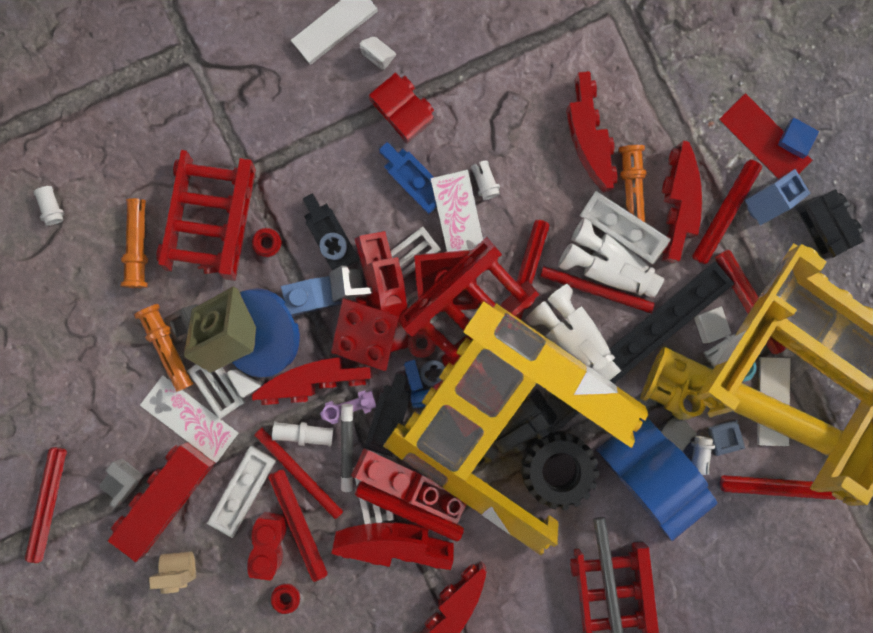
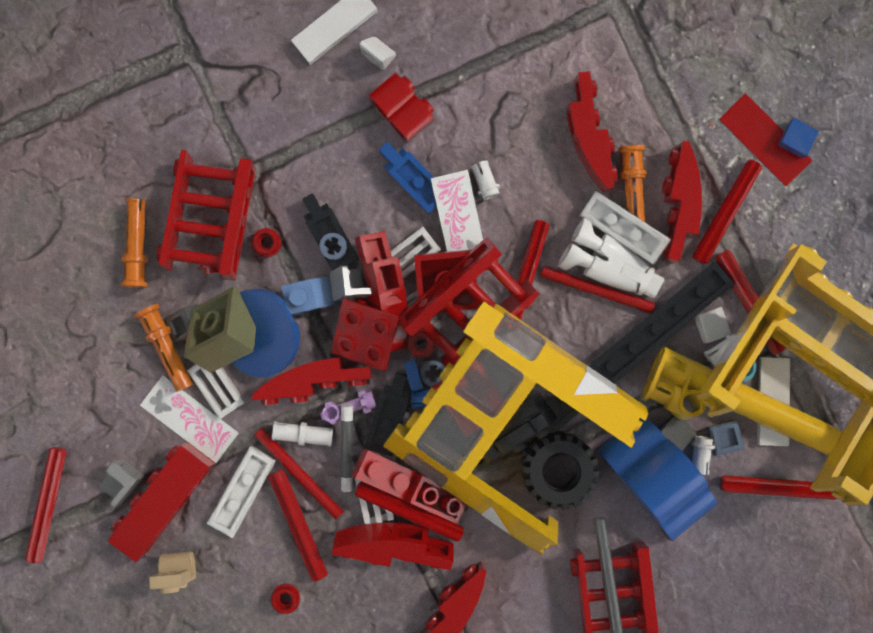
(48, 205): white pin -> none
(243, 383): white slope -> none
(267, 551): red brick -> none
(576, 334): white piece -> none
(777, 197): medium blue slope -> none
(831, 224): black brick -> none

